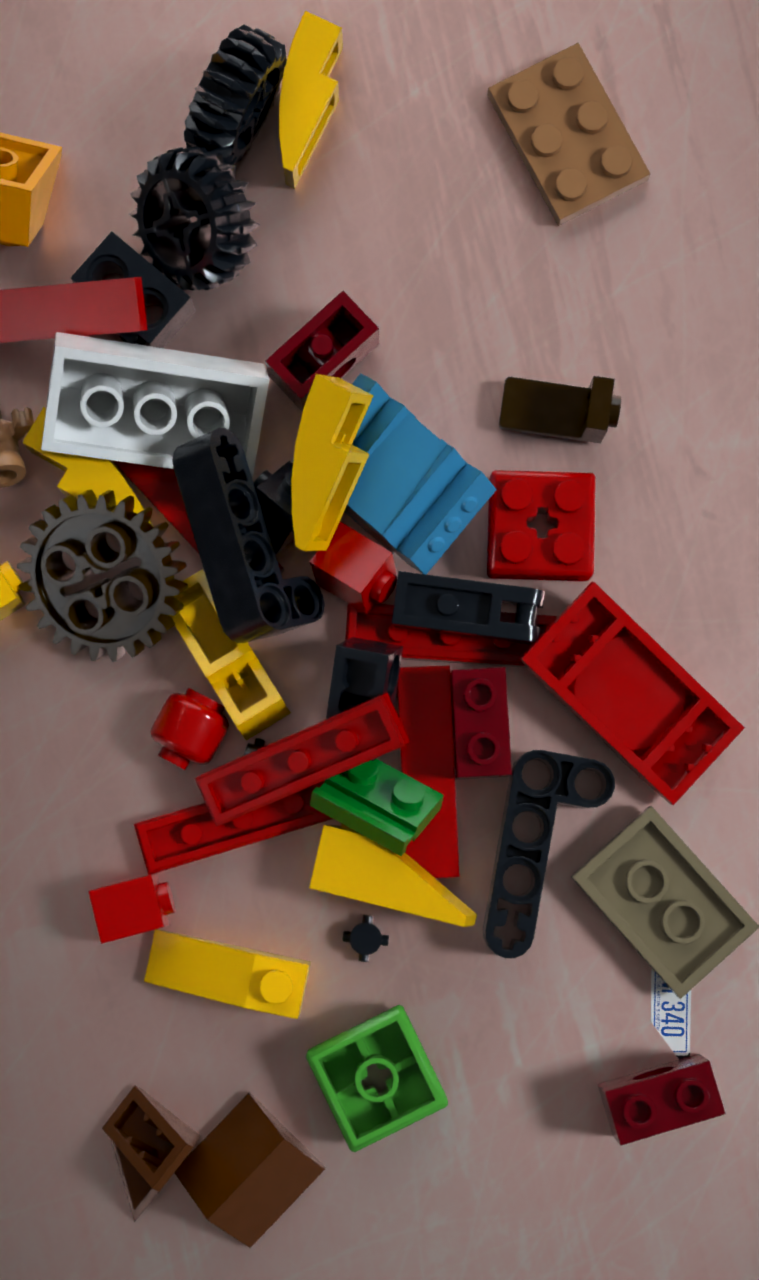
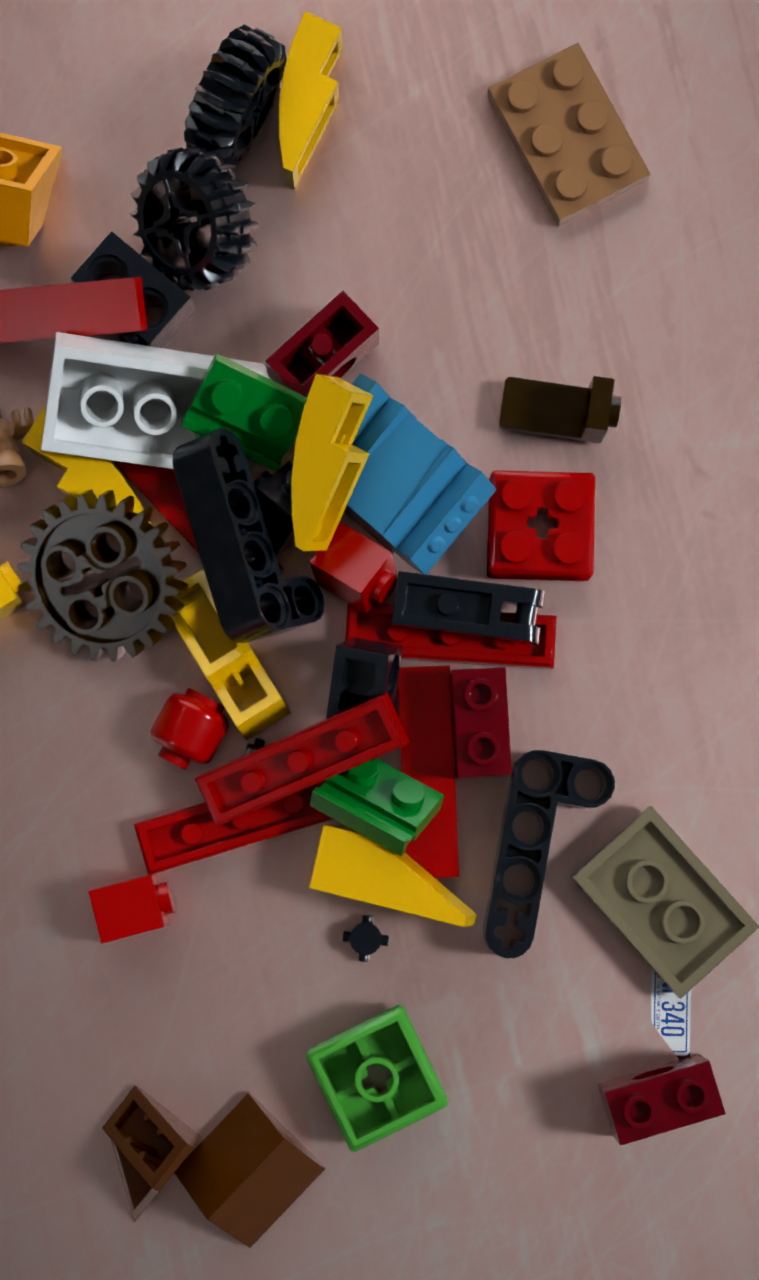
(228, 973): yellow slope -> none
(249, 405): none -> green plate
(631, 693): red slope -> none

